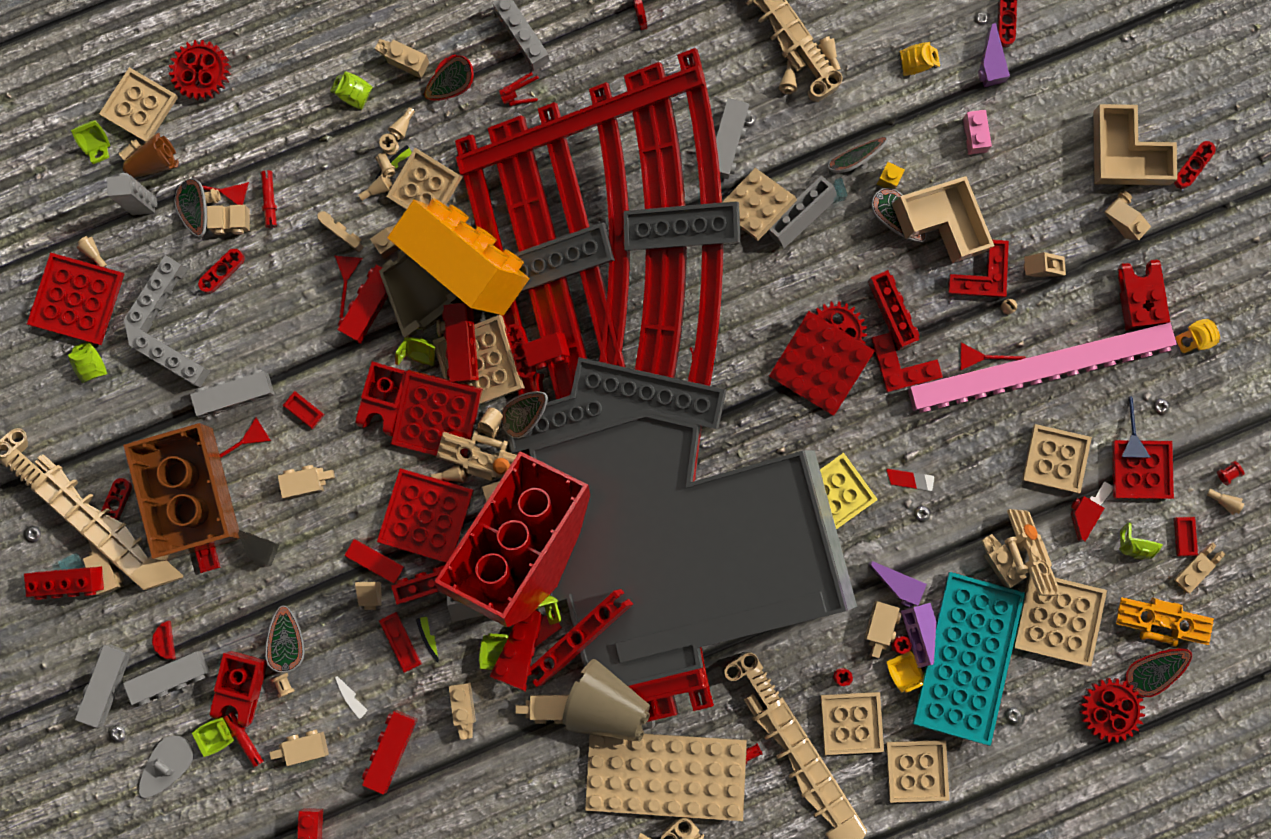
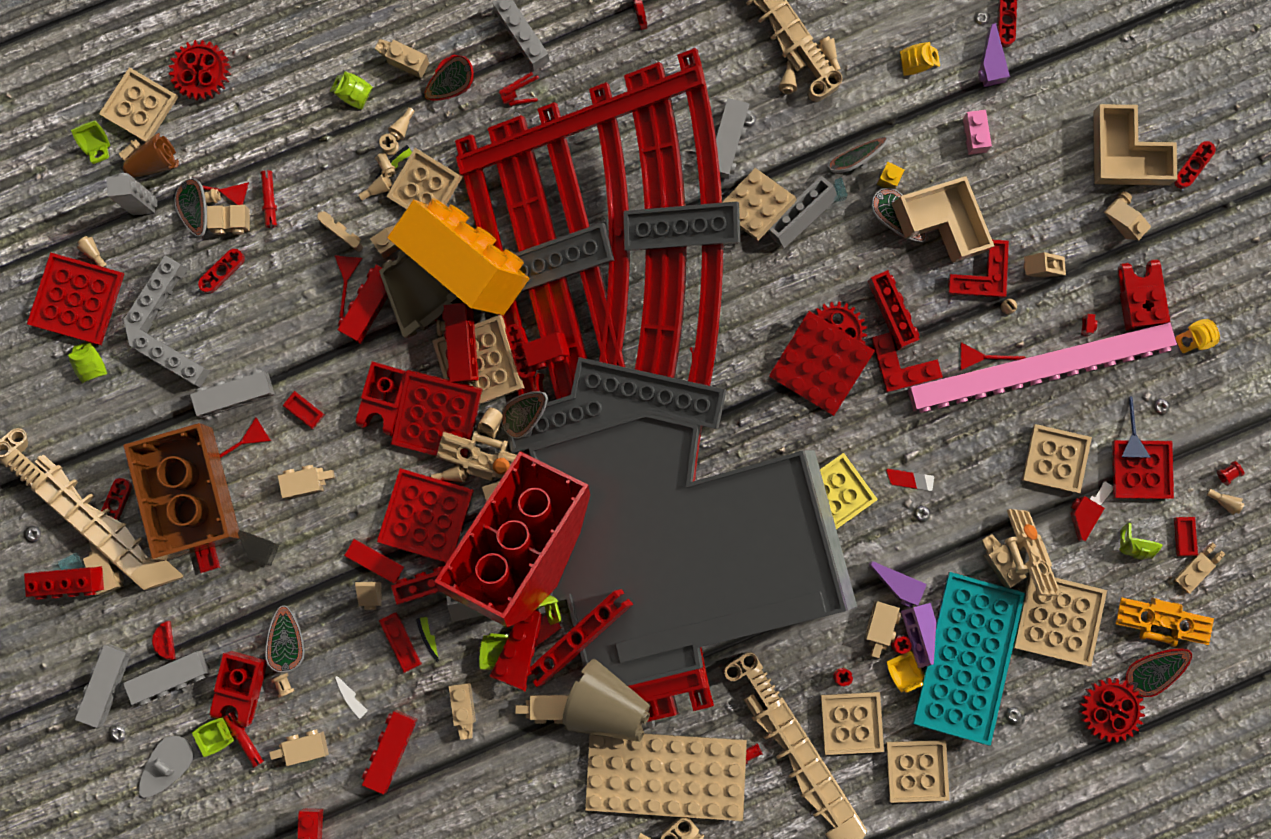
(416, 349): lime piece -> none
(1089, 325): none -> red plate

